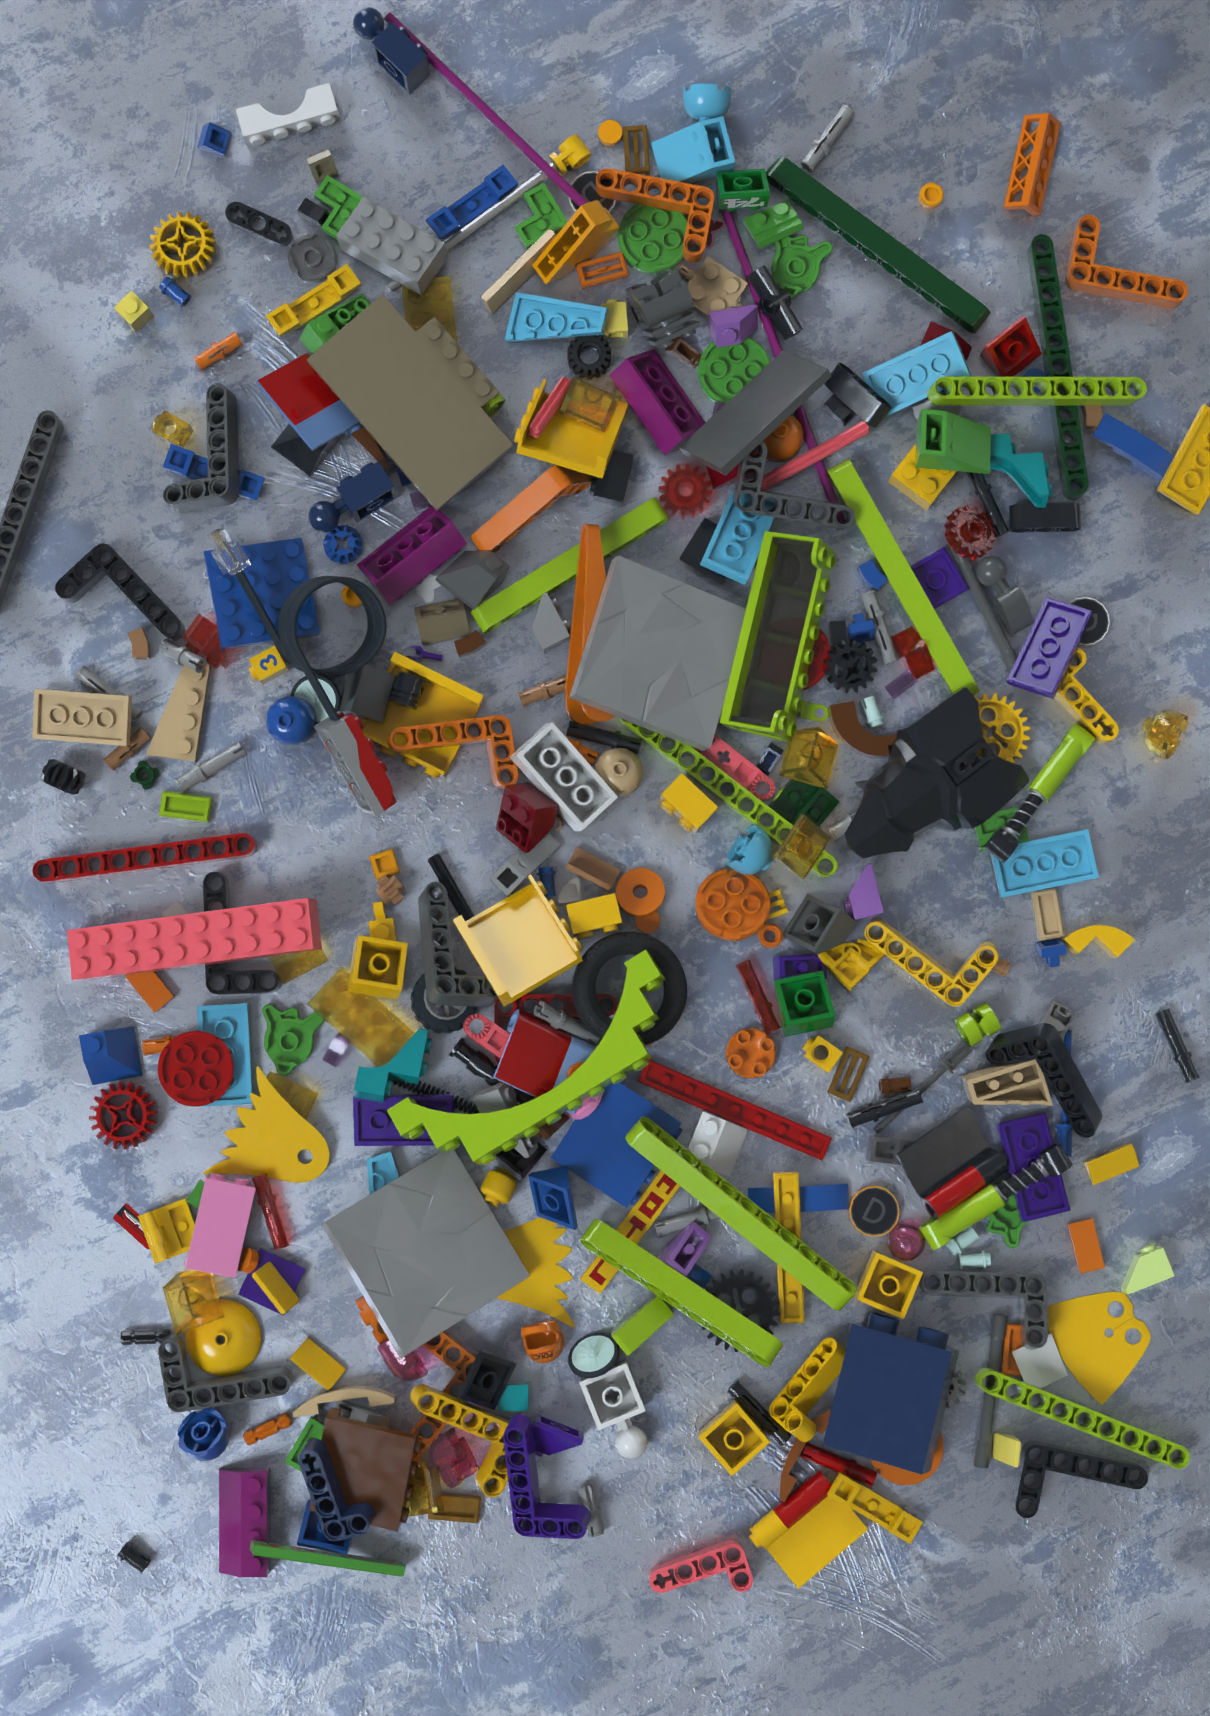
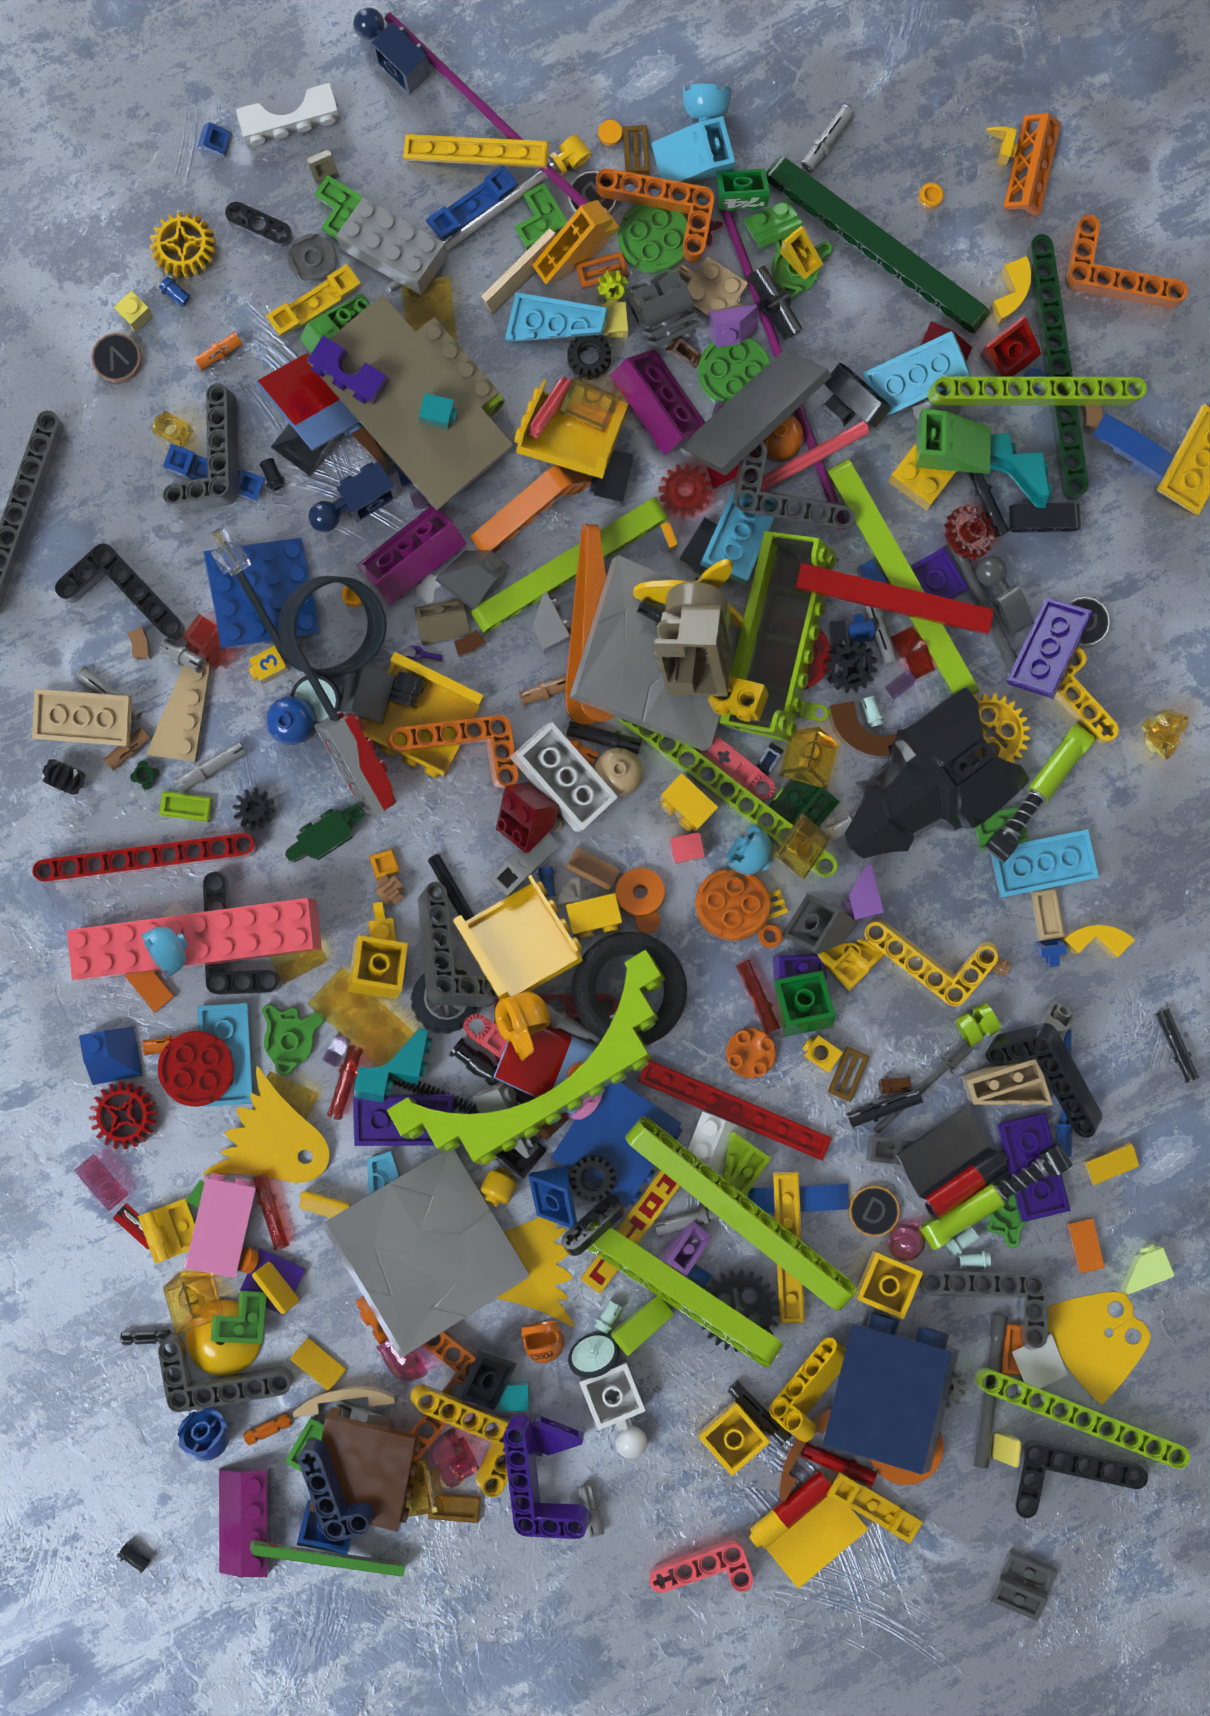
(101, 1182): none -> clear pink slope
(116, 357): none -> black tile
(166, 949): none -> medium azure cylinder
(247, 1325): none -> bright green plate
(262, 811): none -> black gear
(272, 474): none -> black pin
(313, 212): black piece -> none
(321, 1204): none -> yellow slope
(325, 835): none -> dark green hinge
(328, 360): none -> dark purple arch
(343, 555): blue gear -> none
(348, 1072): none -> clear red pin
(437, 411): none -> teal brick
(476, 150): none -> yellow tile
(519, 1018): none -> light orange piece
(574, 1232): none -> black beam
(600, 1192): none -> black tyre
(608, 1317): none -> light aqua pin
(612, 285): none -> neon yellow gear
(650, 610): none -> black pin
(668, 537): none -> light orange tile
(687, 848): none -> coral panel
(694, 631): none -> dark tan brick
(741, 691): none -> yellow brick
(743, 1163): none -> lime wing
(801, 253): none -> yellow slope
(894, 599): none -> red tile
(1008, 146): none -> yellow plate
(1017, 279): none -> yellow brick
(1023, 1585): none -> dark grey slope

